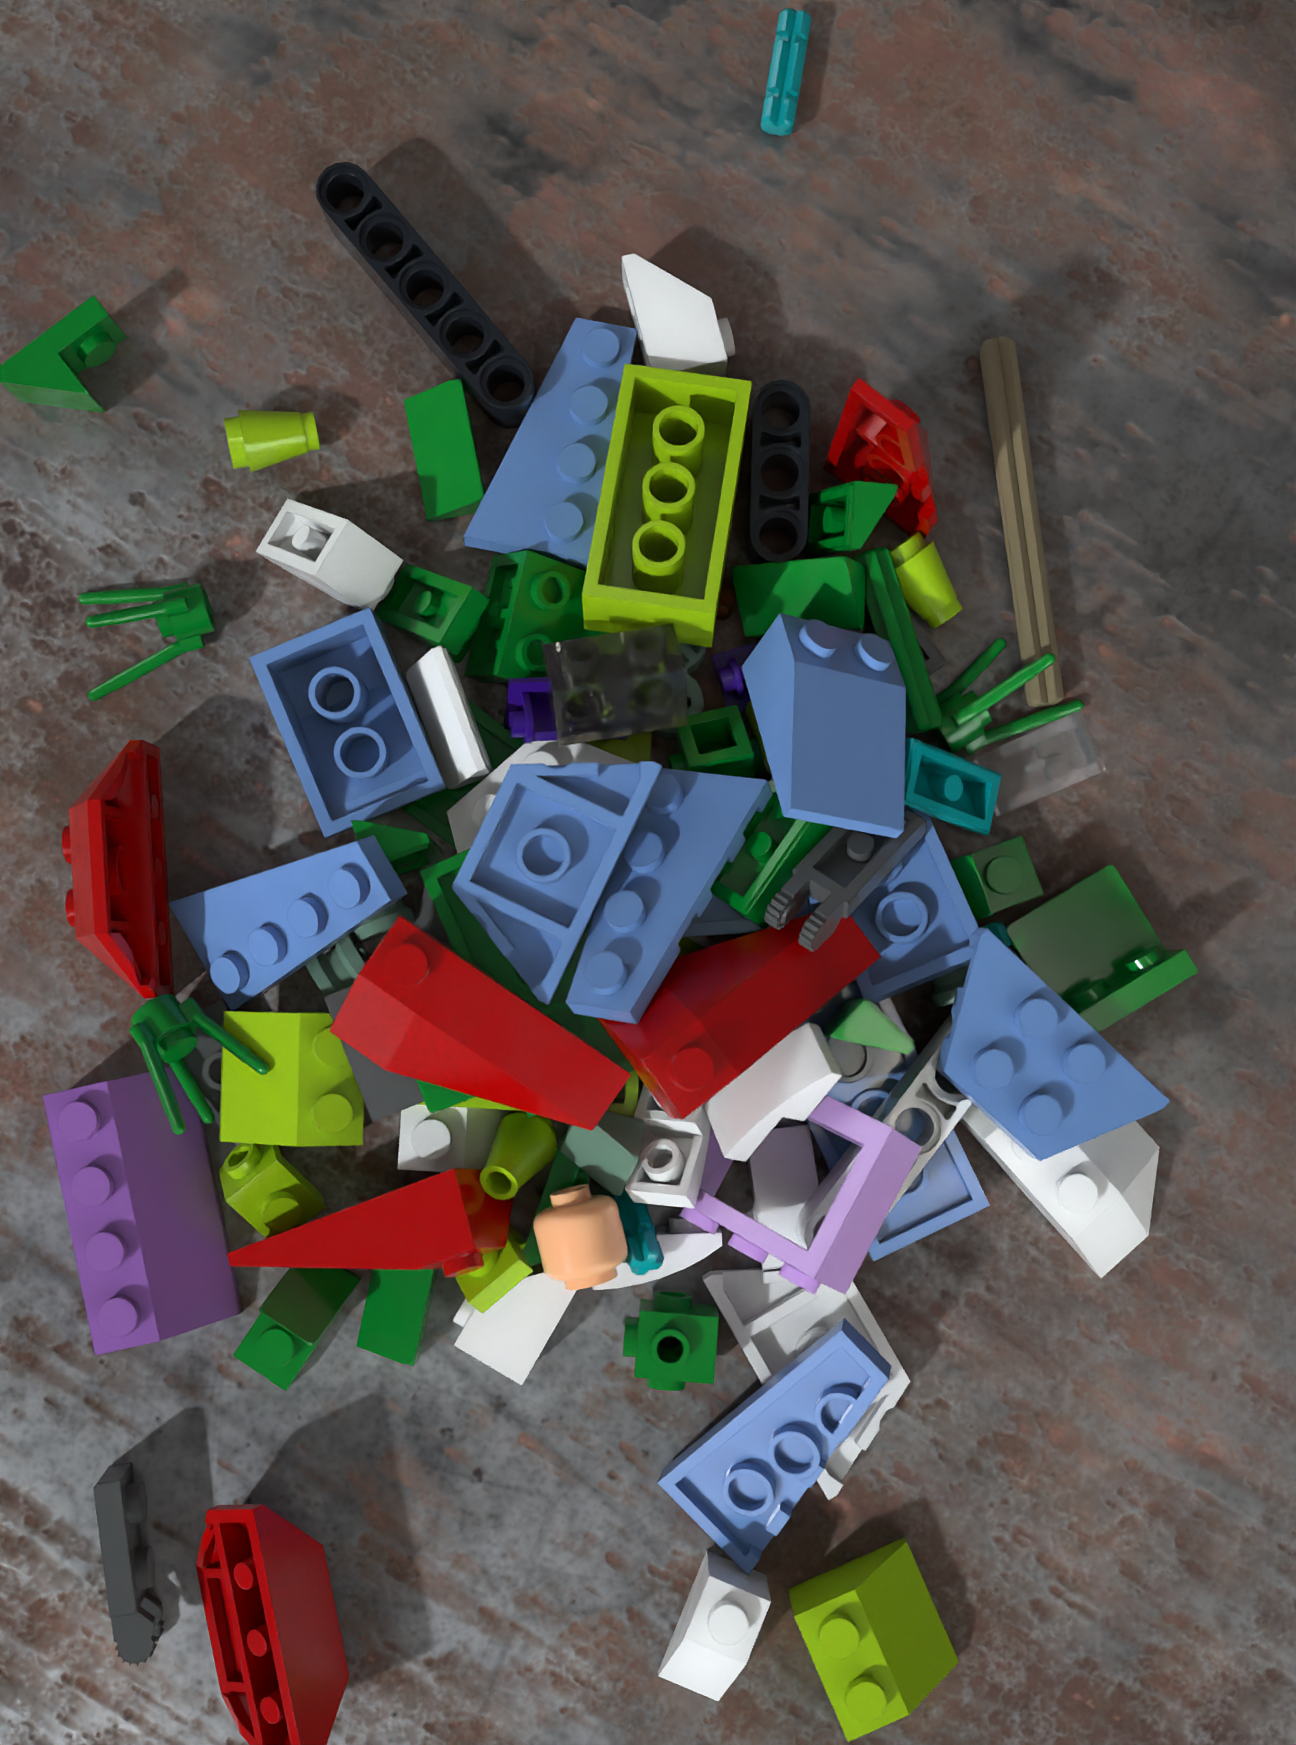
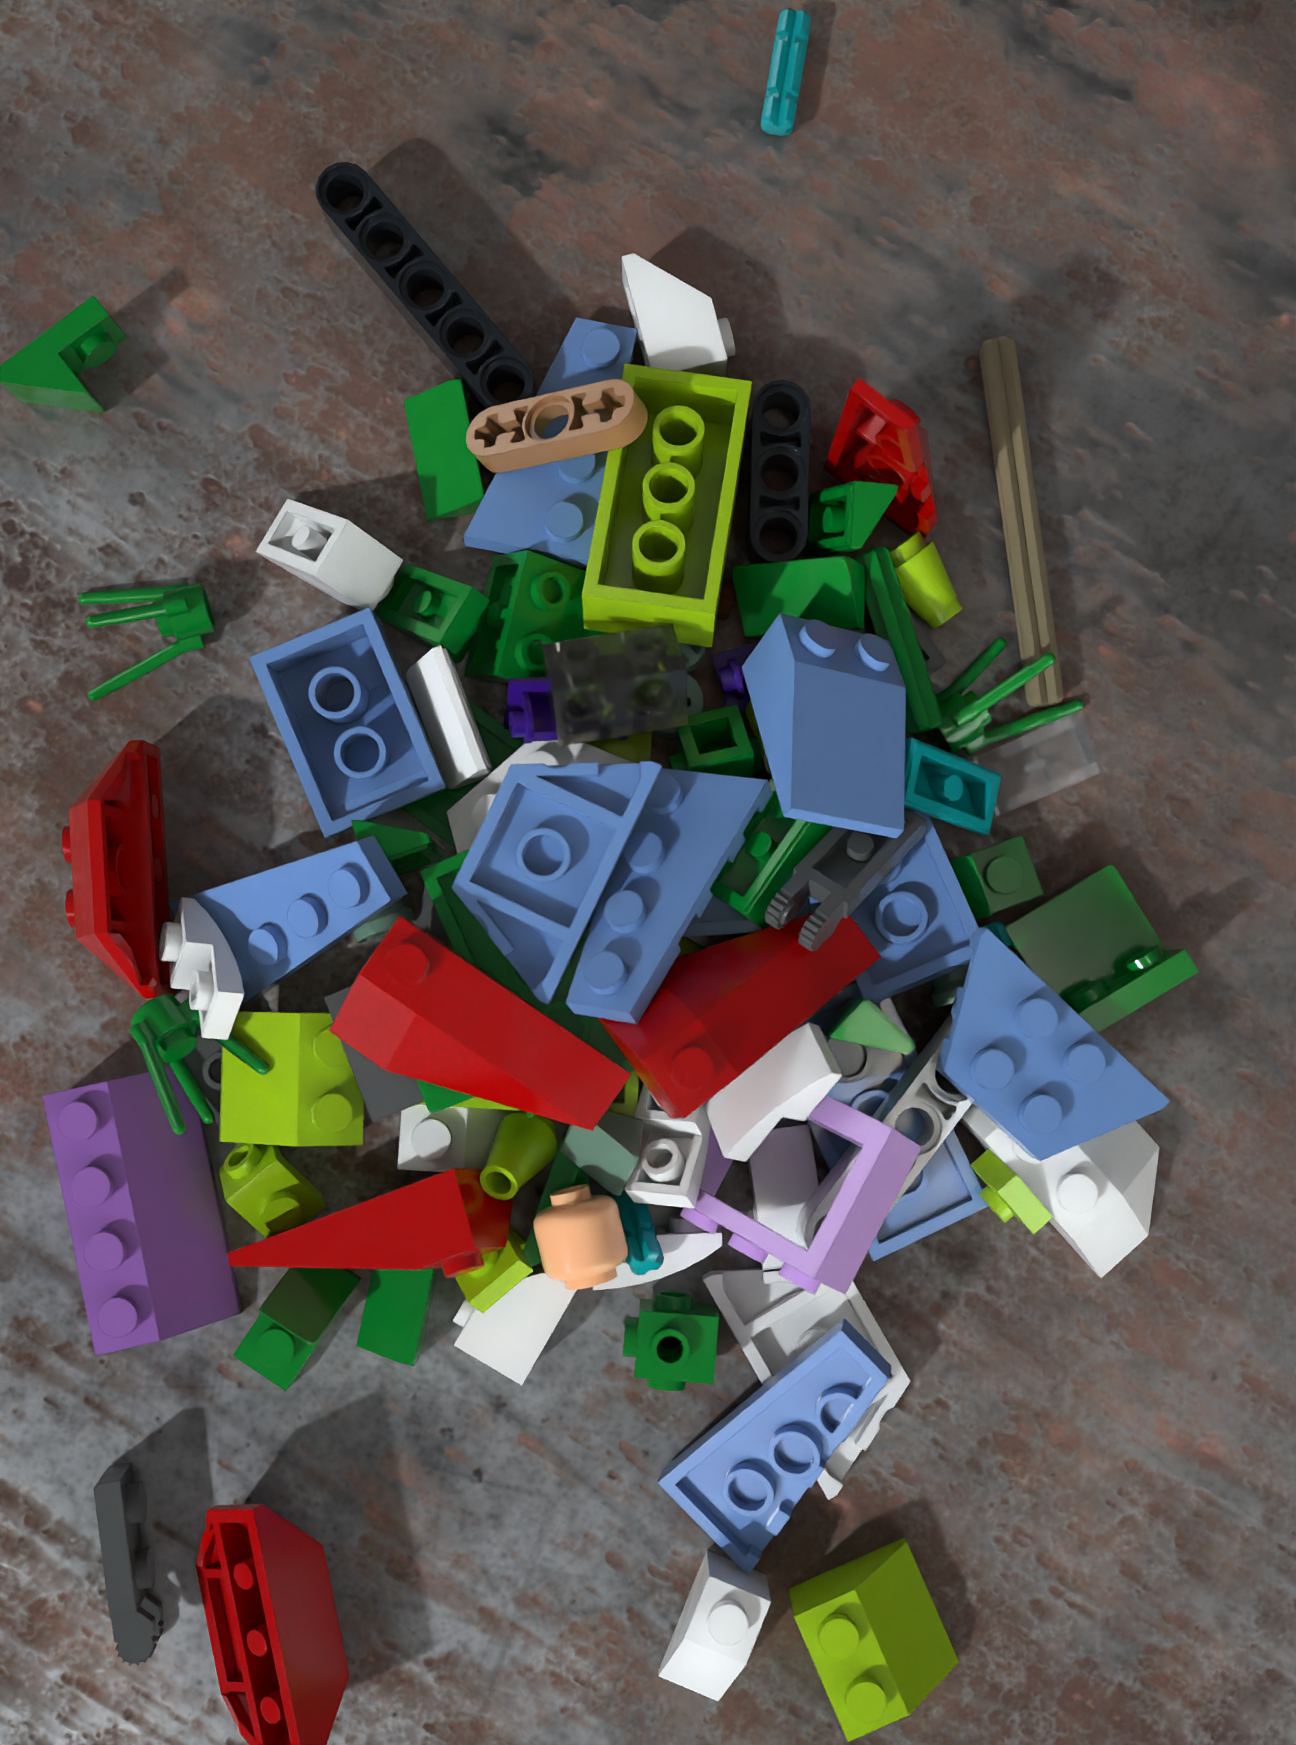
(204, 965): none -> white slope
(269, 437): lime cone -> none
(338, 966): sand green wheel -> none
(581, 436): none -> medium nougat beam
(1008, 1194): none -> lime plate

